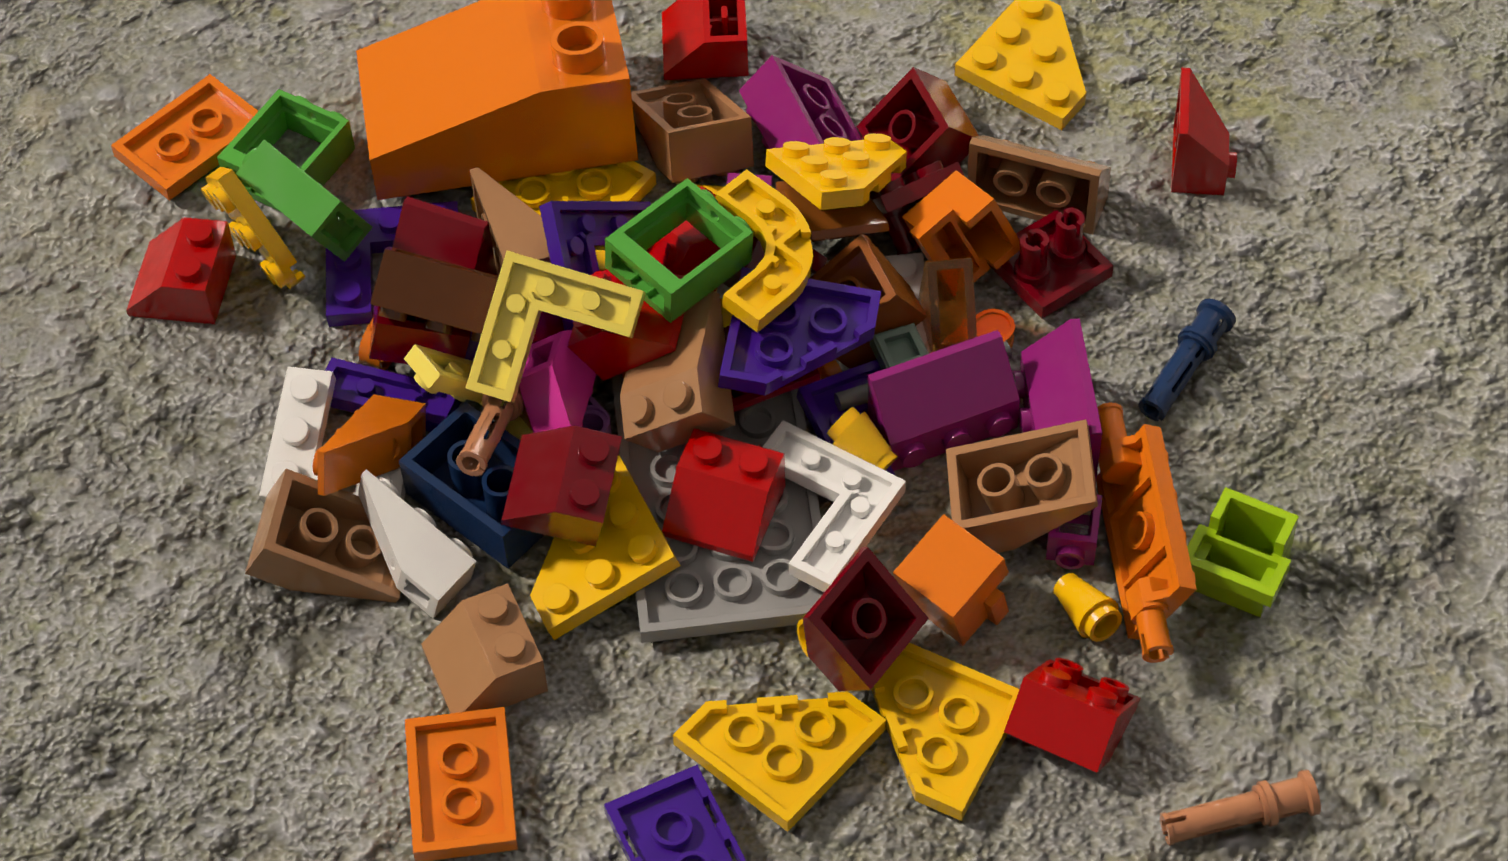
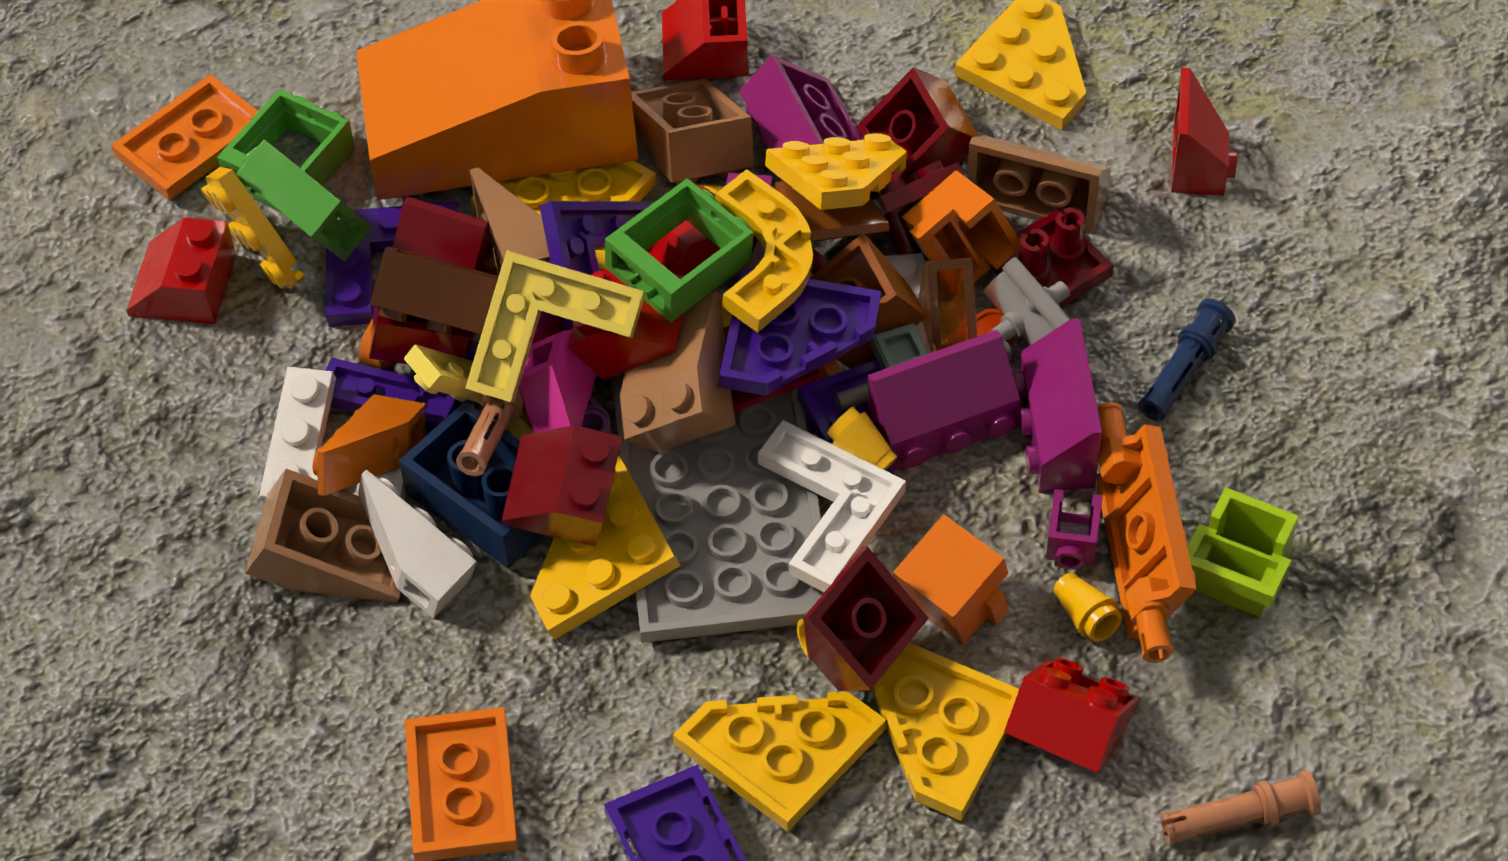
(485, 654): medium nougat slope -> none
(724, 494): red slope -> none
(1022, 484): medium nougat slope -> none
(1025, 305): none -> light grey pin

